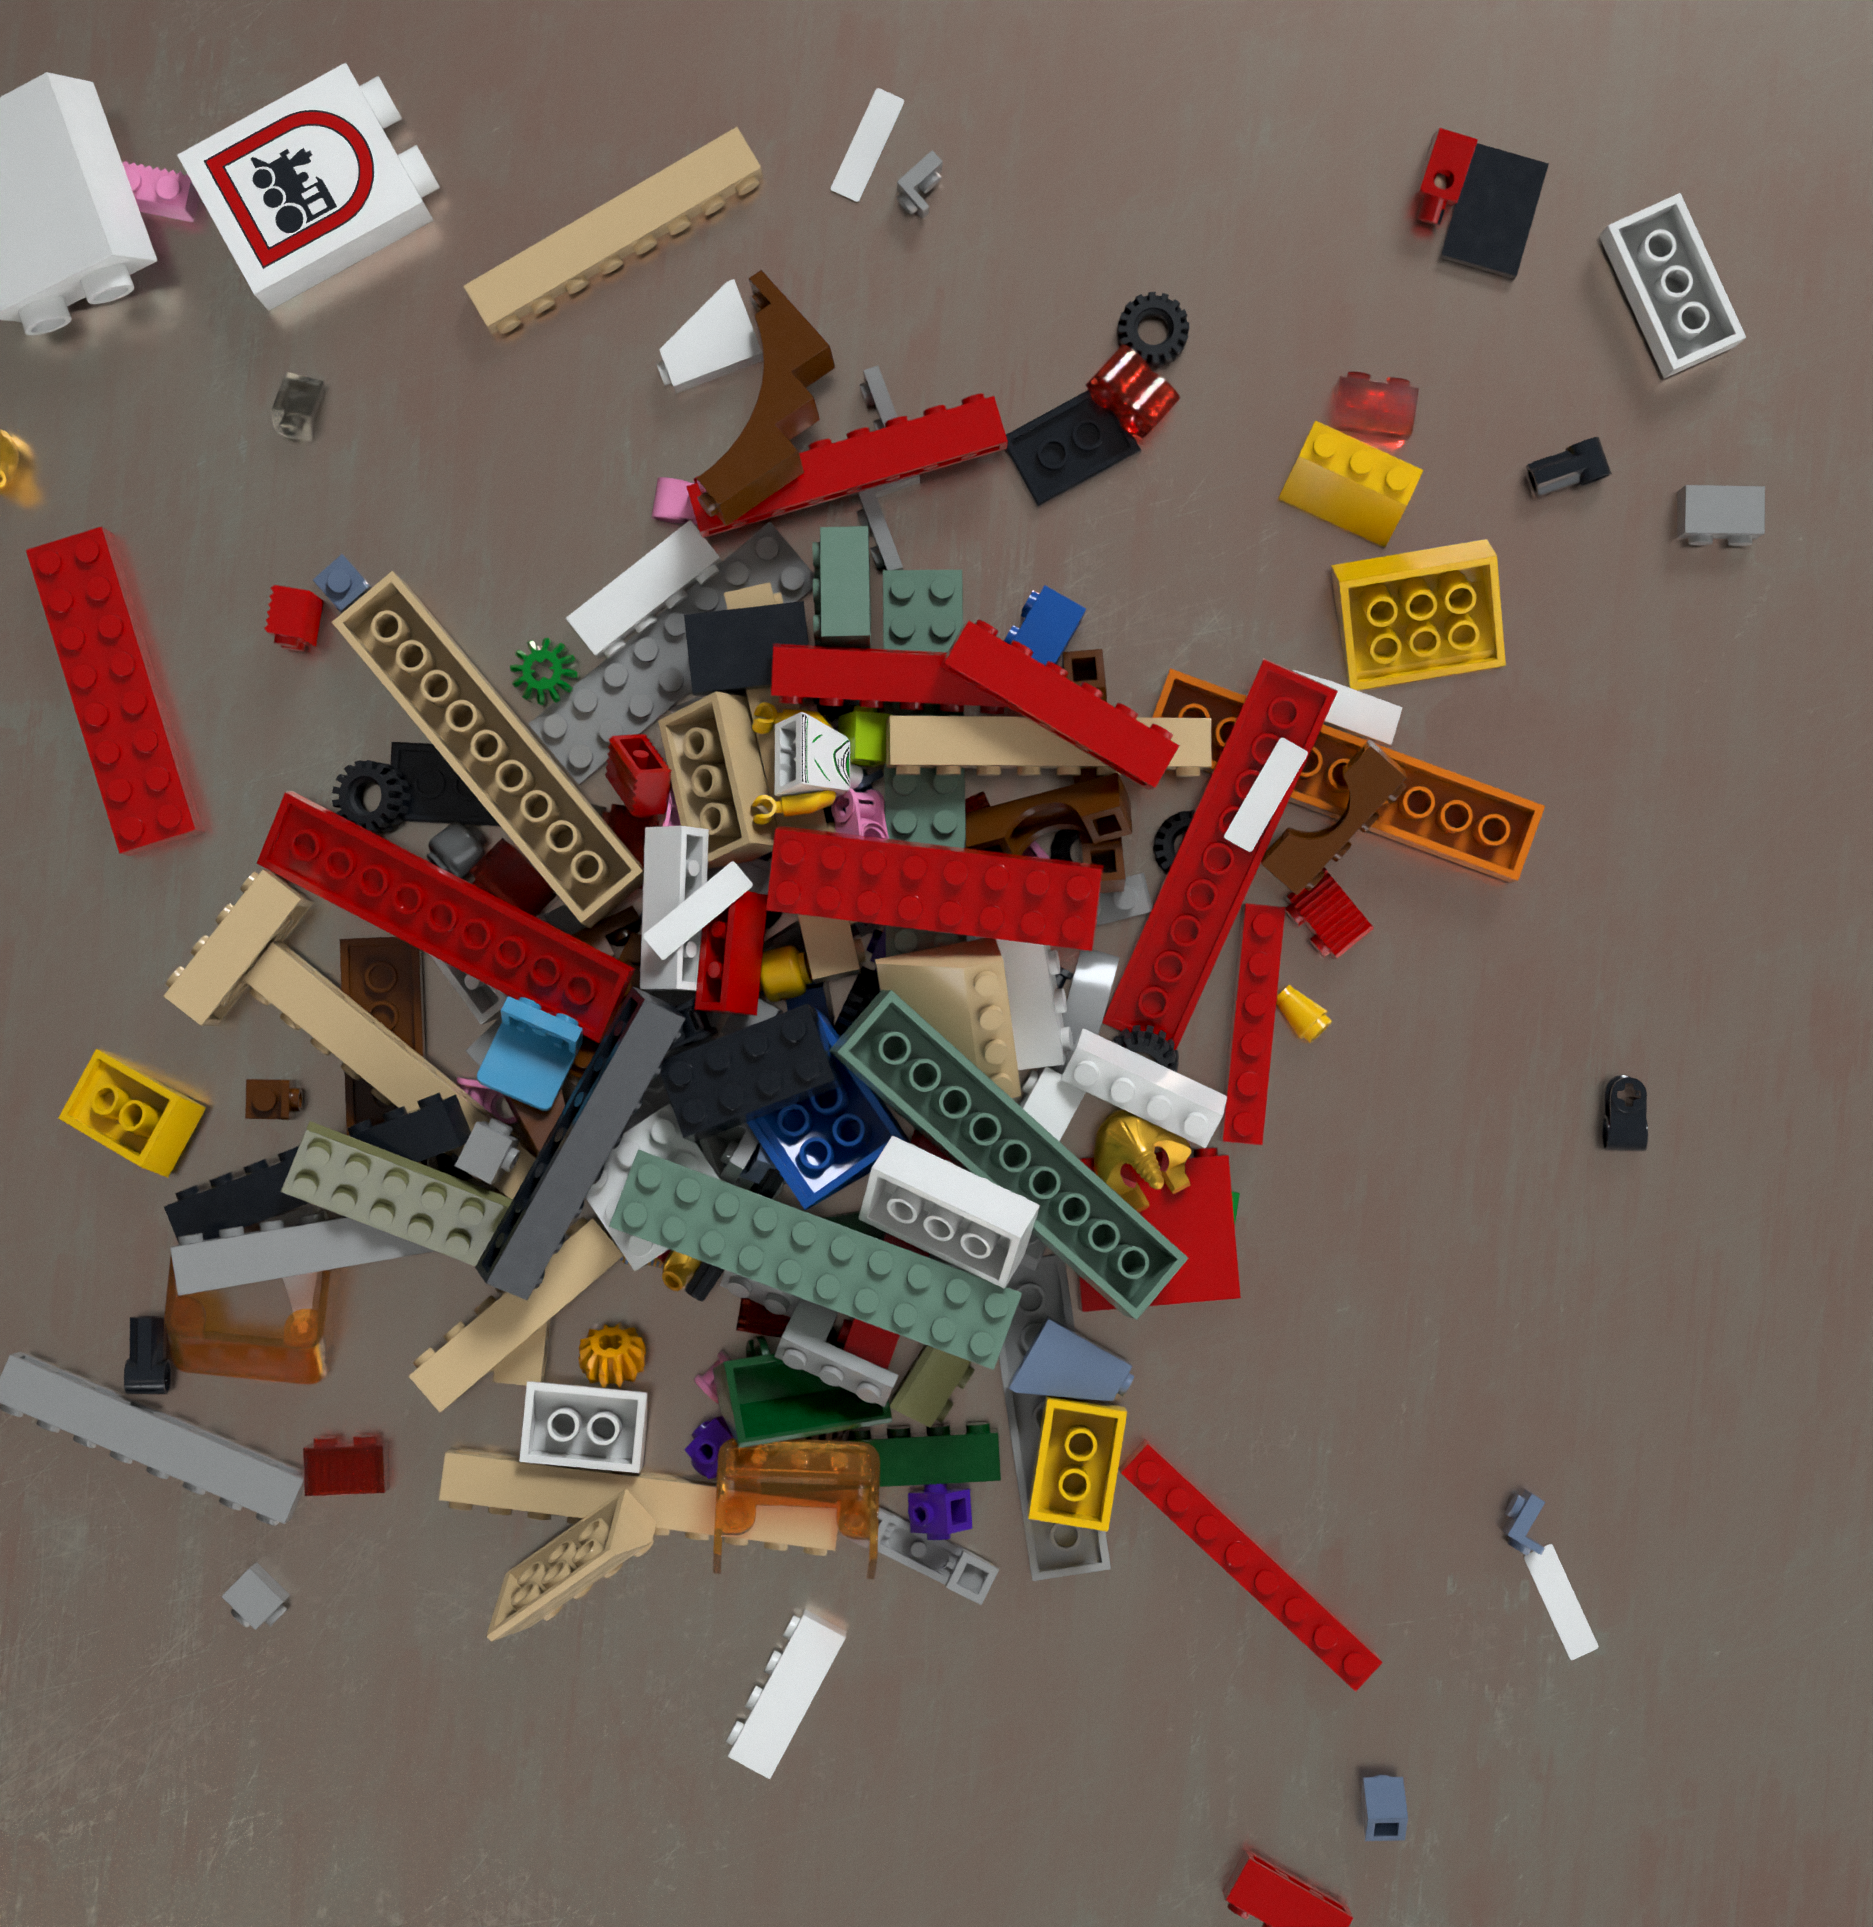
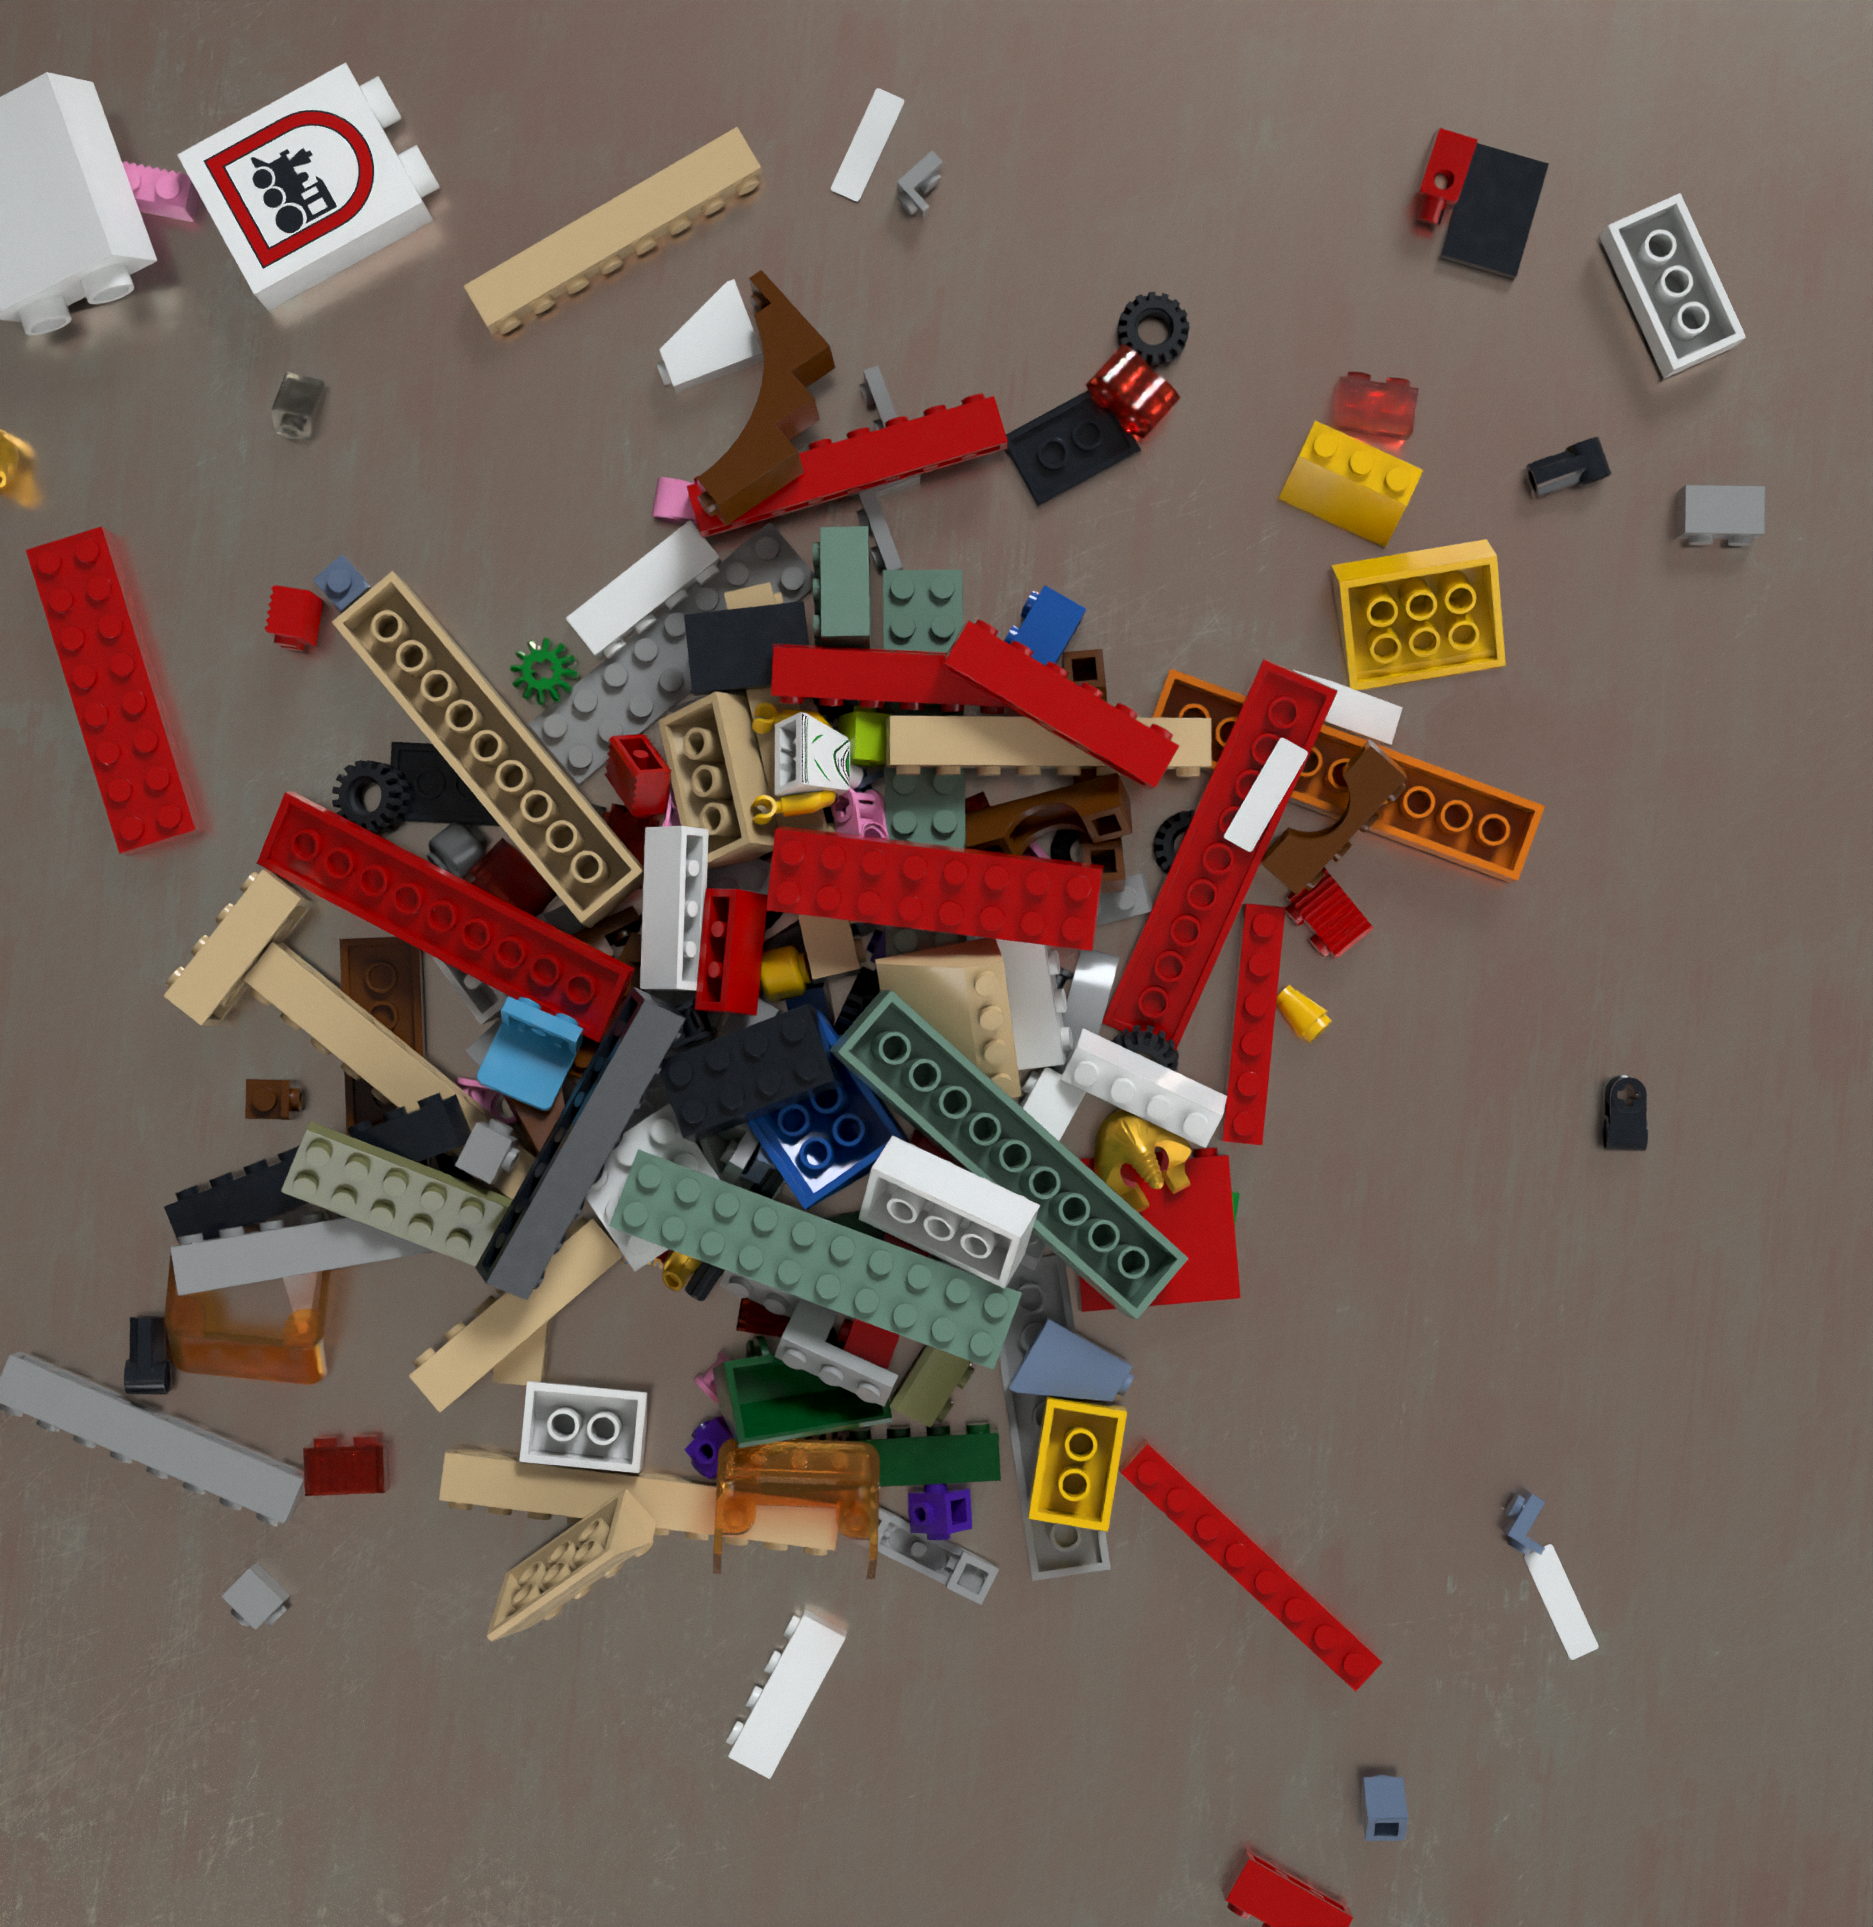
(132, 1113): yellow slope -> none
(612, 1355): light orange gear -> none
(697, 910): white sticker -> none

